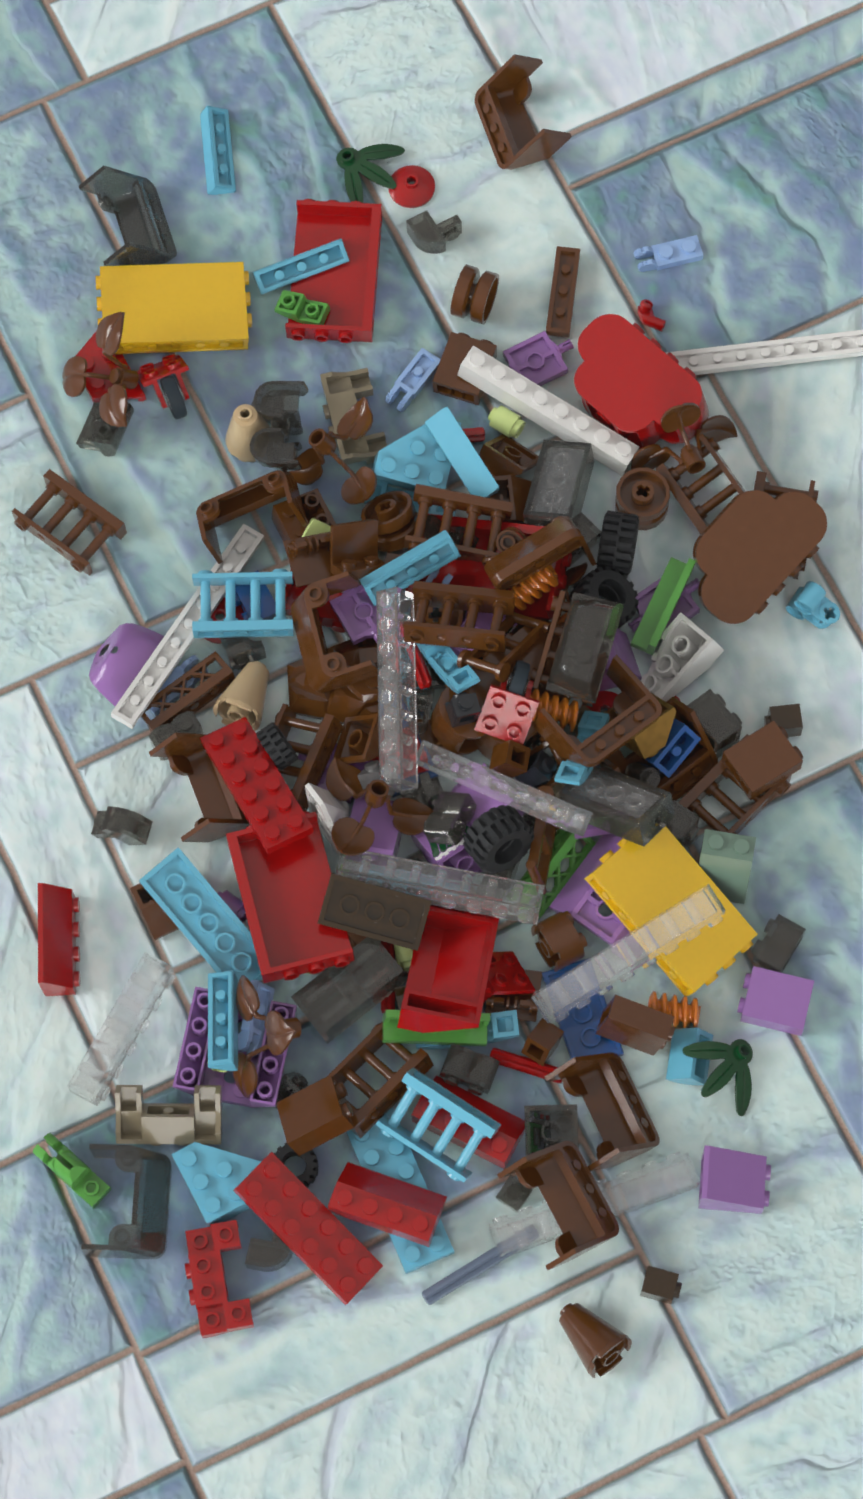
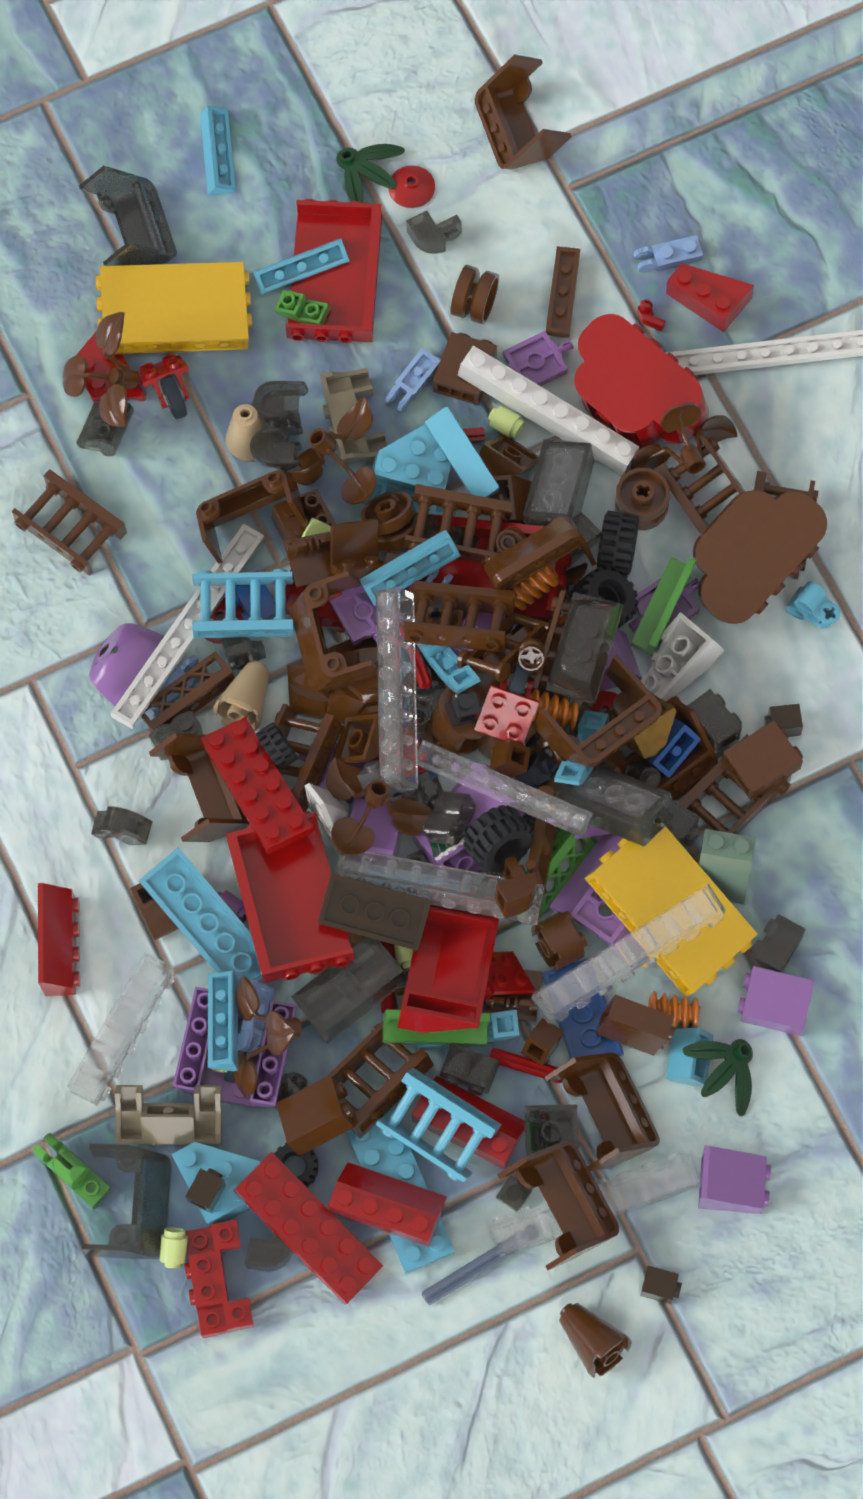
(173, 1247): none -> yellowish green brick
(206, 1189): none -> dark brown brick
(517, 891): none -> reddish brown brick
(531, 660): none -> reddish brown wheel
(709, 294): none -> red wedge

